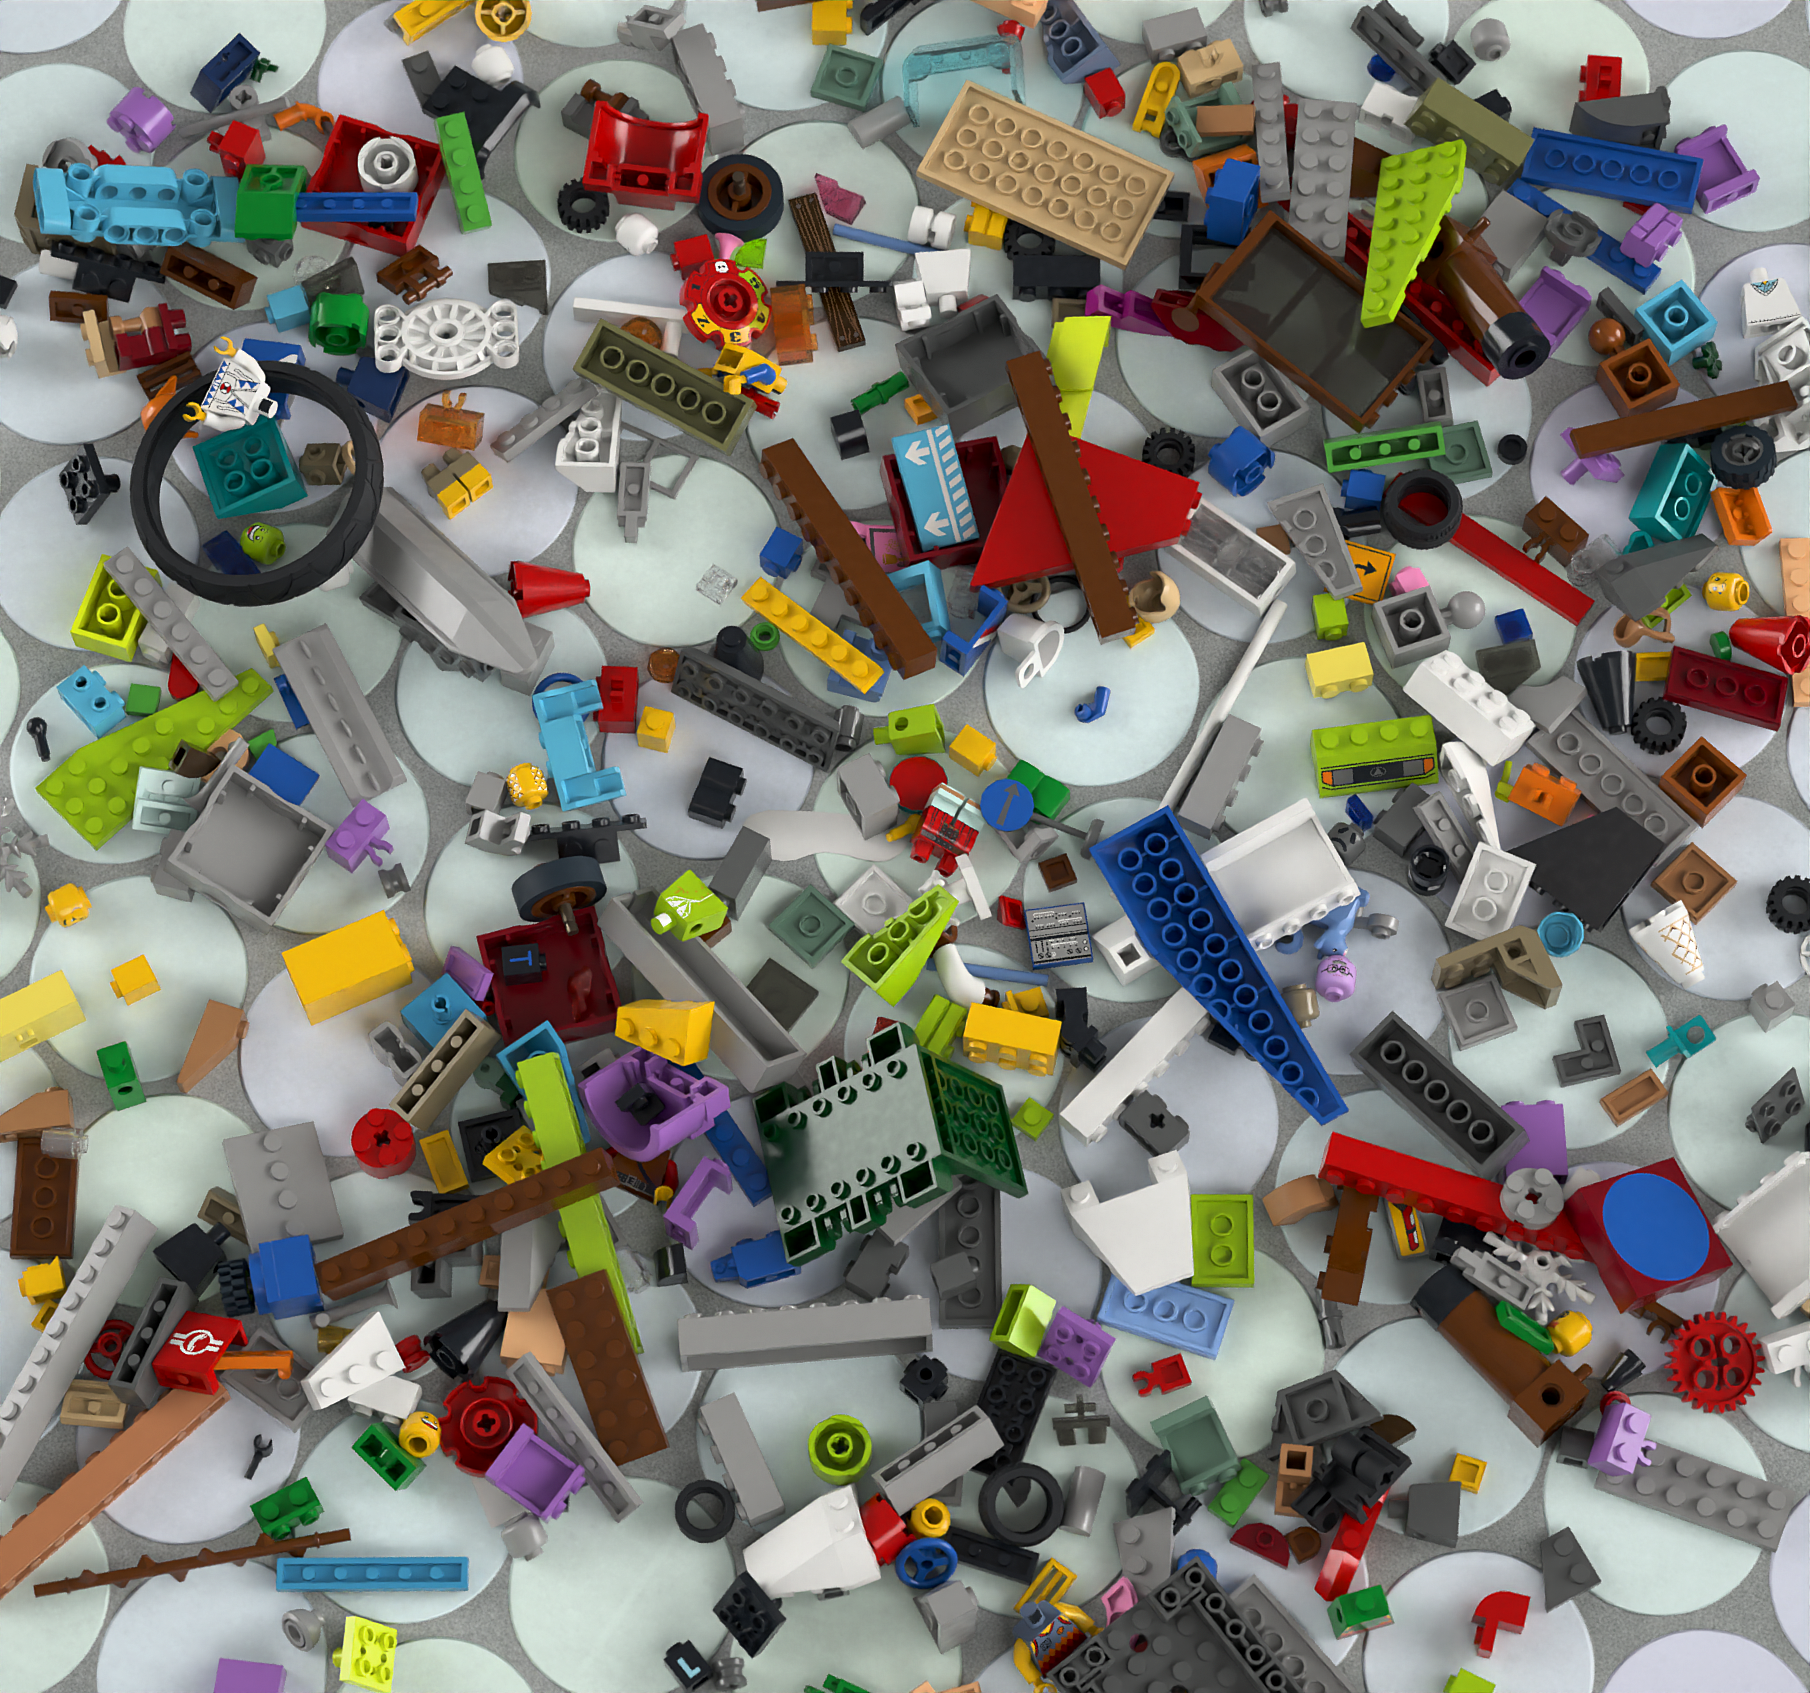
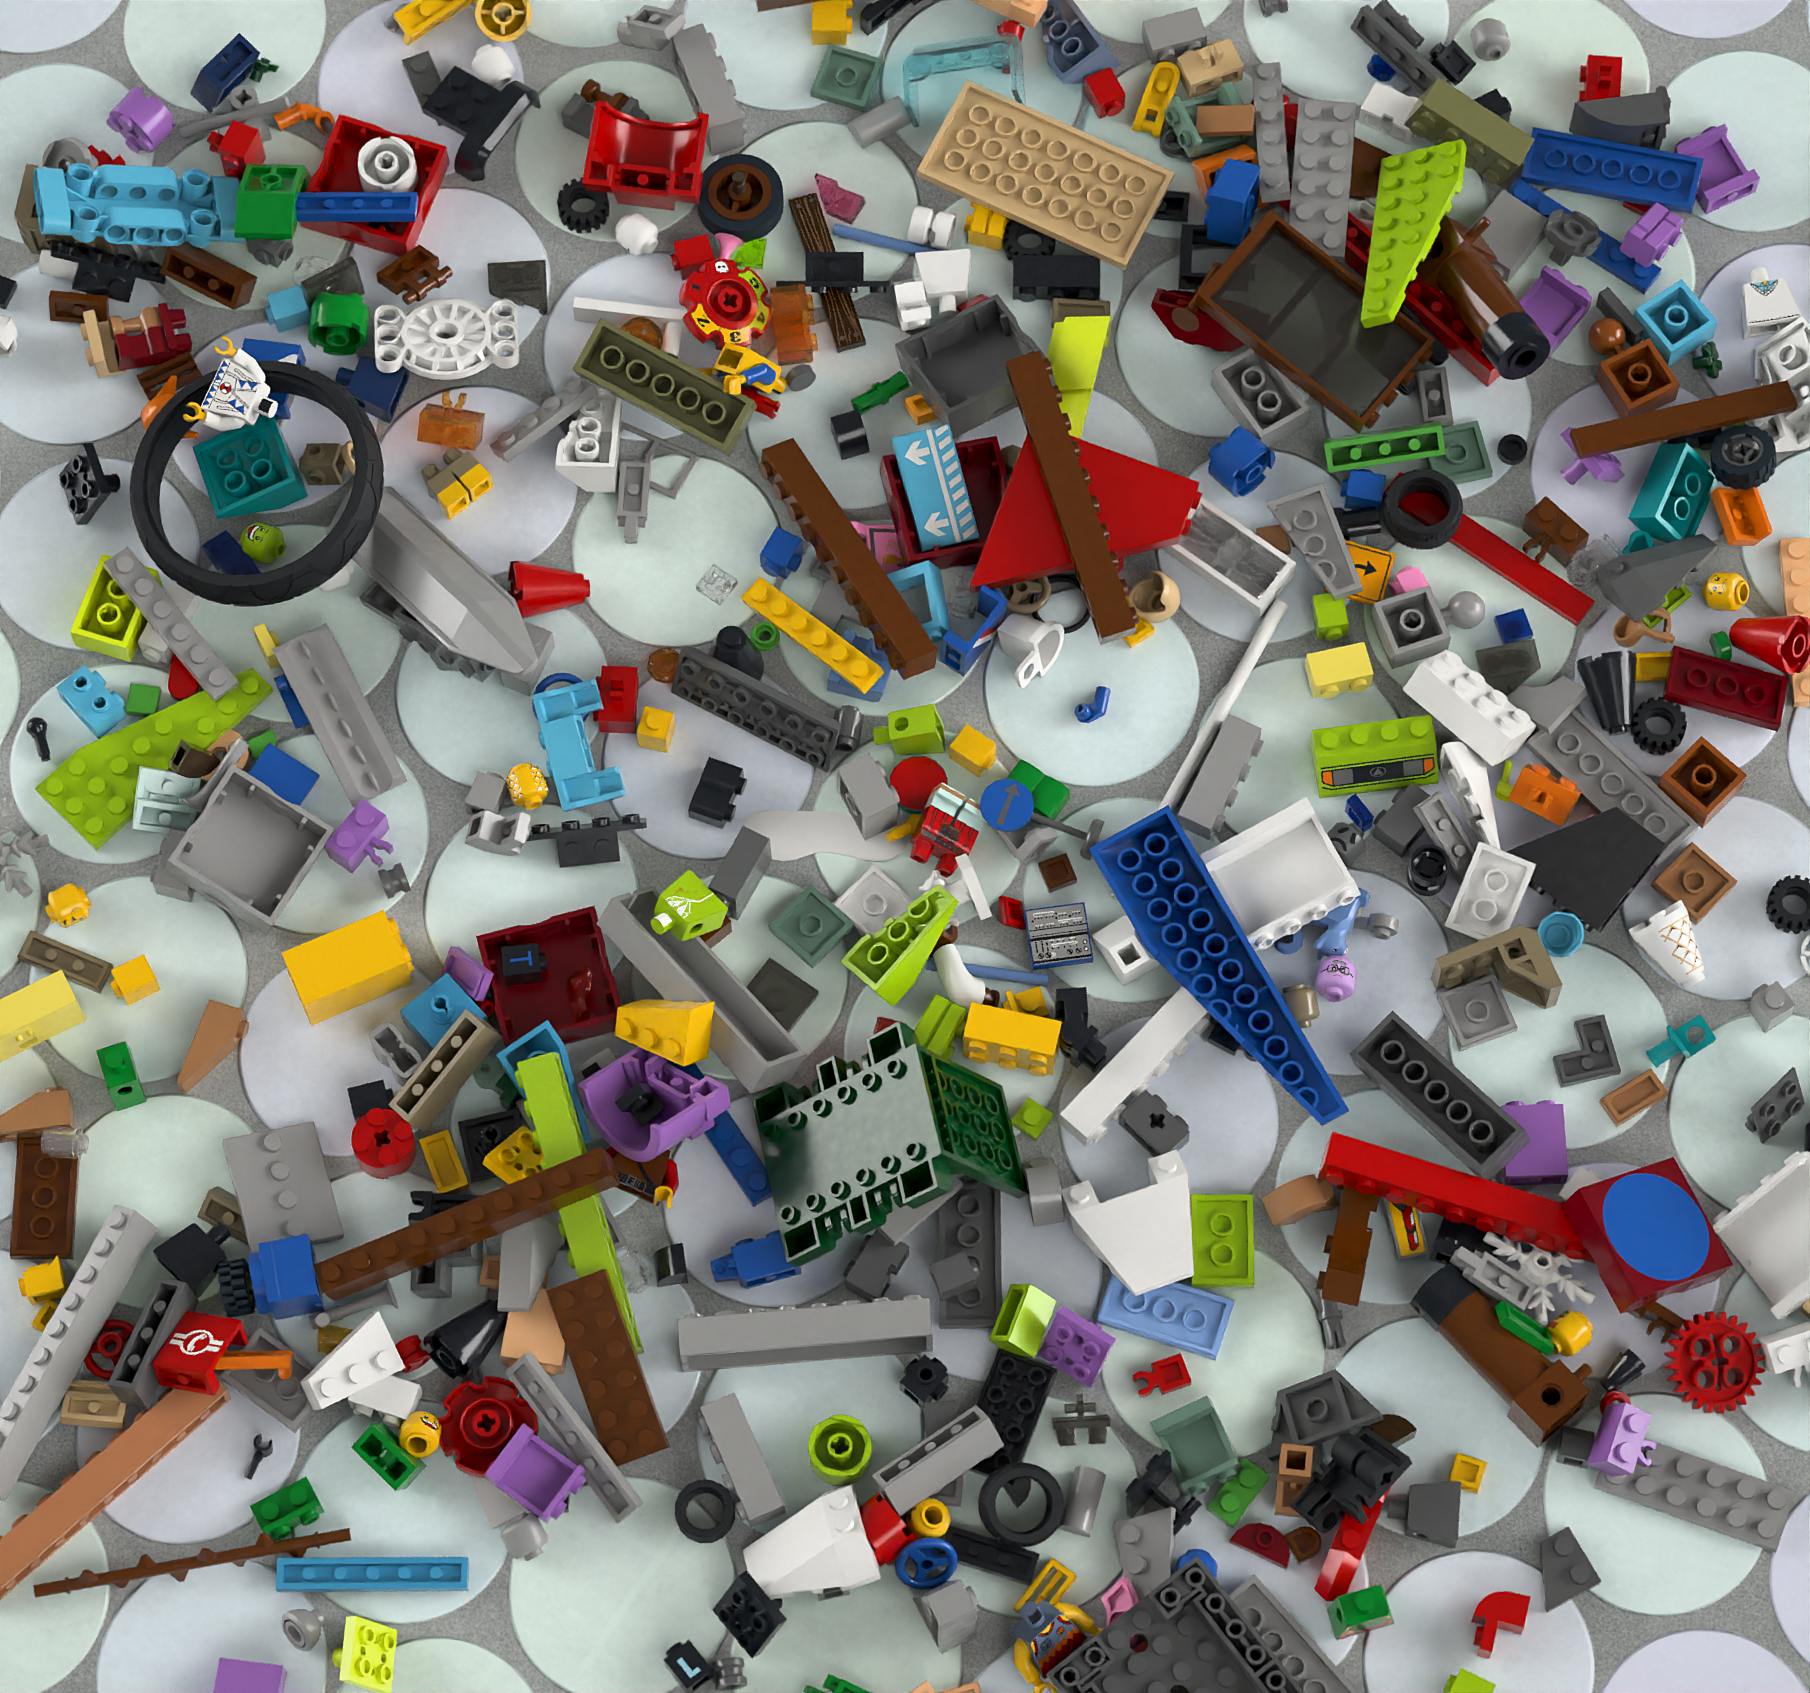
(75, 964): none -> dark tan tile
(369, 1096): none -> black brick
(462, 173): bright green brick -> none
(559, 889): black wheel -> none
(679, 1215): medium lavender panel -> none
(800, 377): none -> dark grey tile
(1043, 1191): none -> light grey brick
(1127, 311): magenta slope -> none
(1170, 440): black tyre -> none
(1534, 1181): light grey plate -> none

